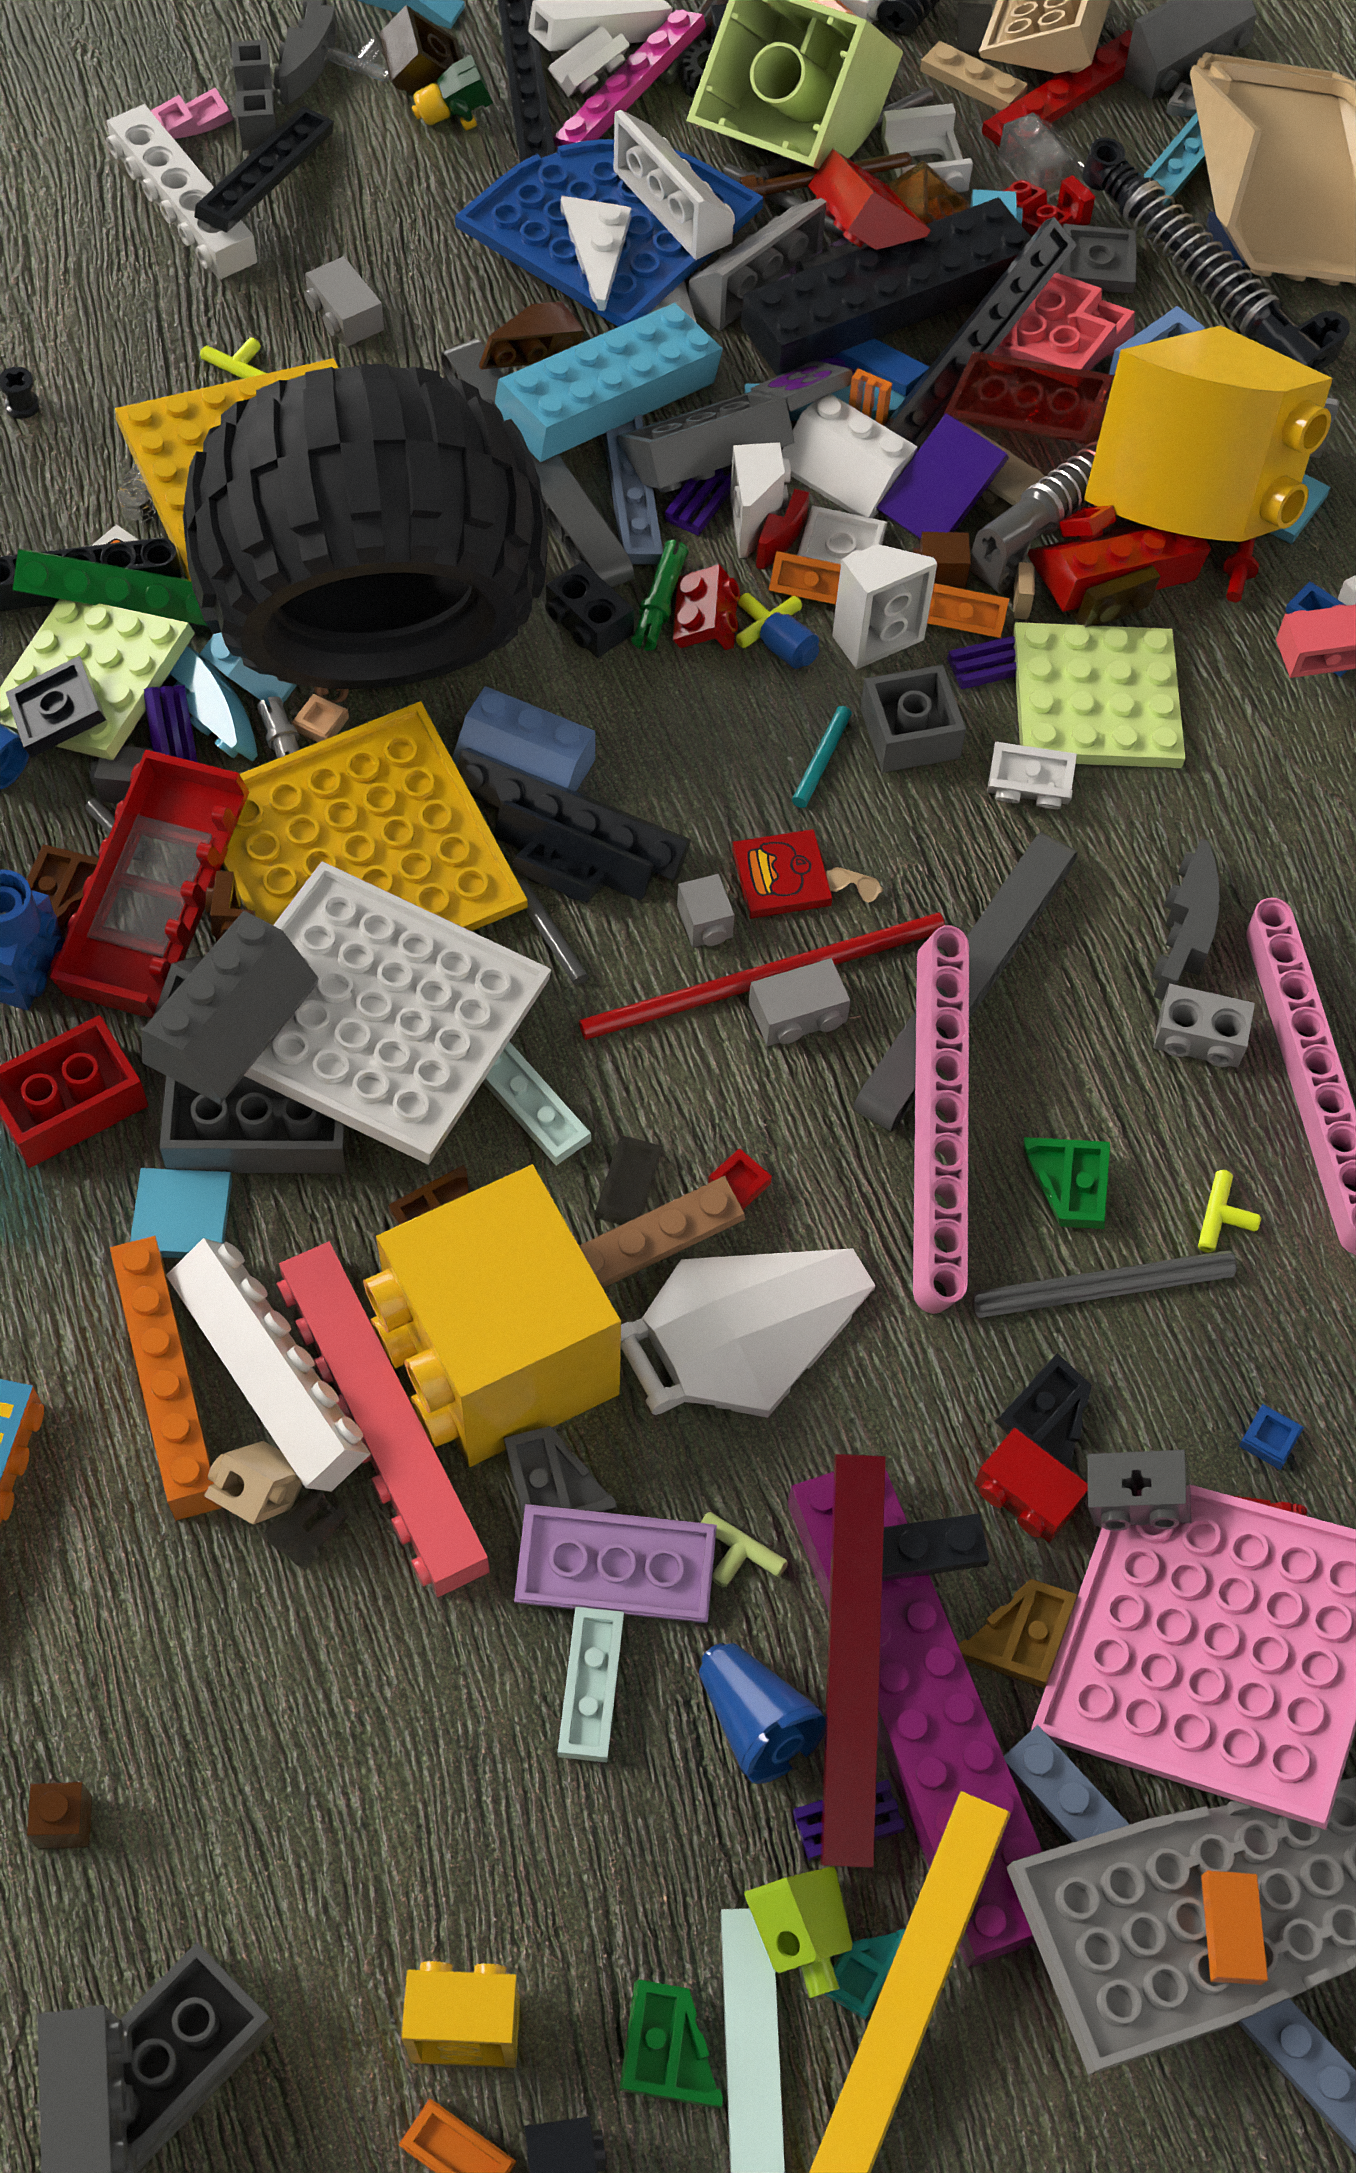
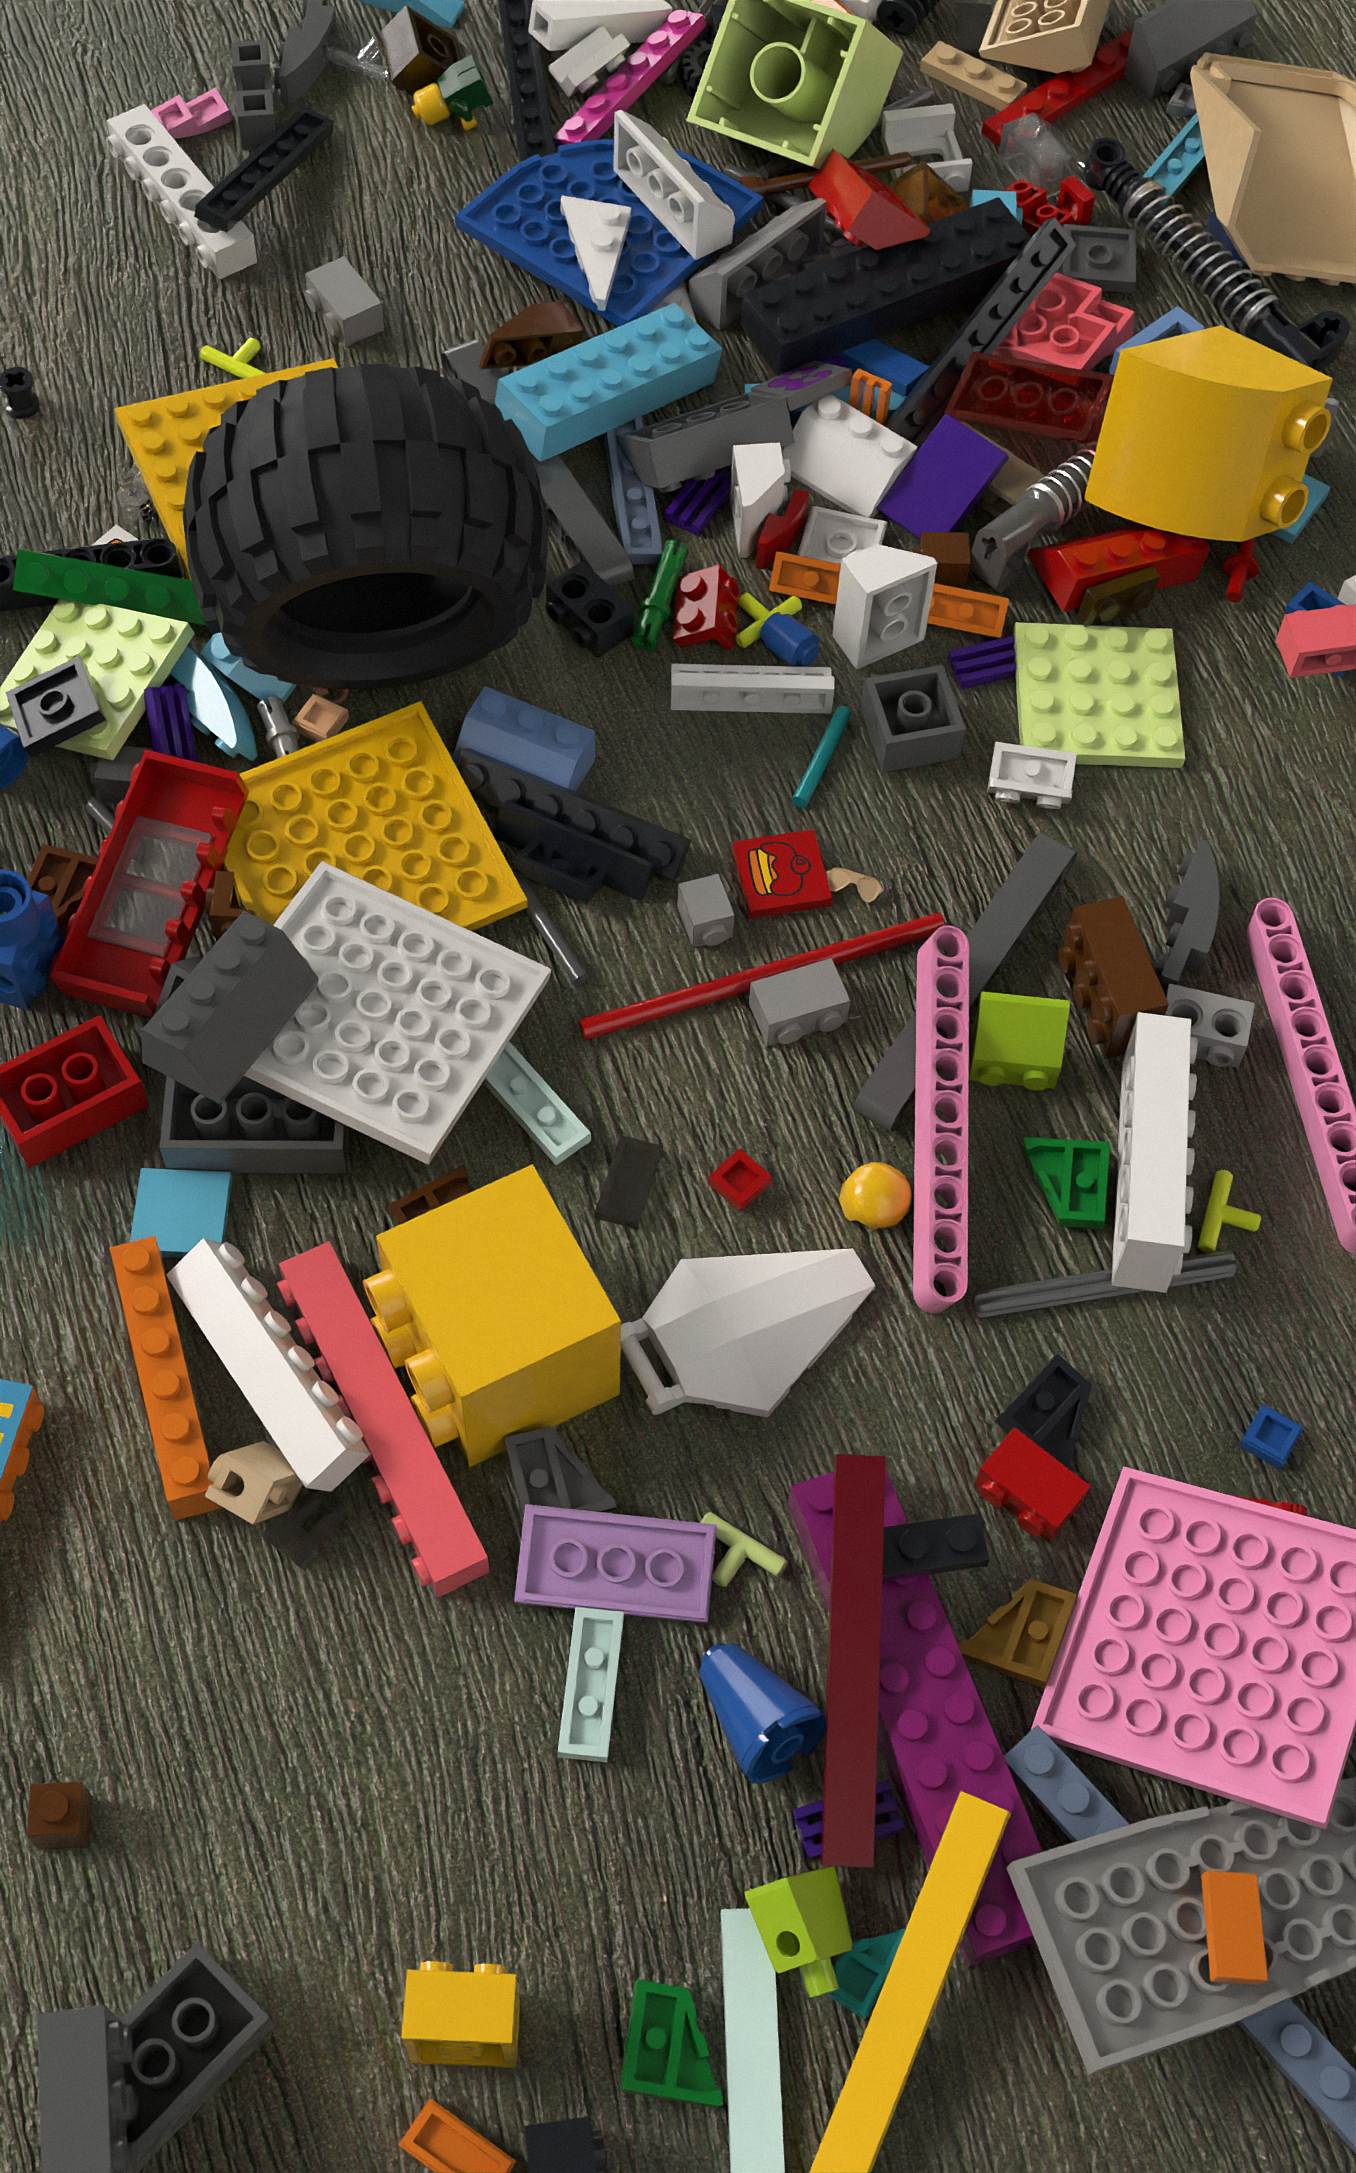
(663, 1232): medium nougat plate -> none
(751, 688): none -> white fence
(876, 1196): none -> yellow hair
(1018, 1040): none -> lime slope
(1023, 591): tan tile -> none
(1088, 522): red plate -> none
(1110, 972): none -> reddish brown brick
(1118, 1476): dark grey brick -> none
(1154, 1153): none -> white brick

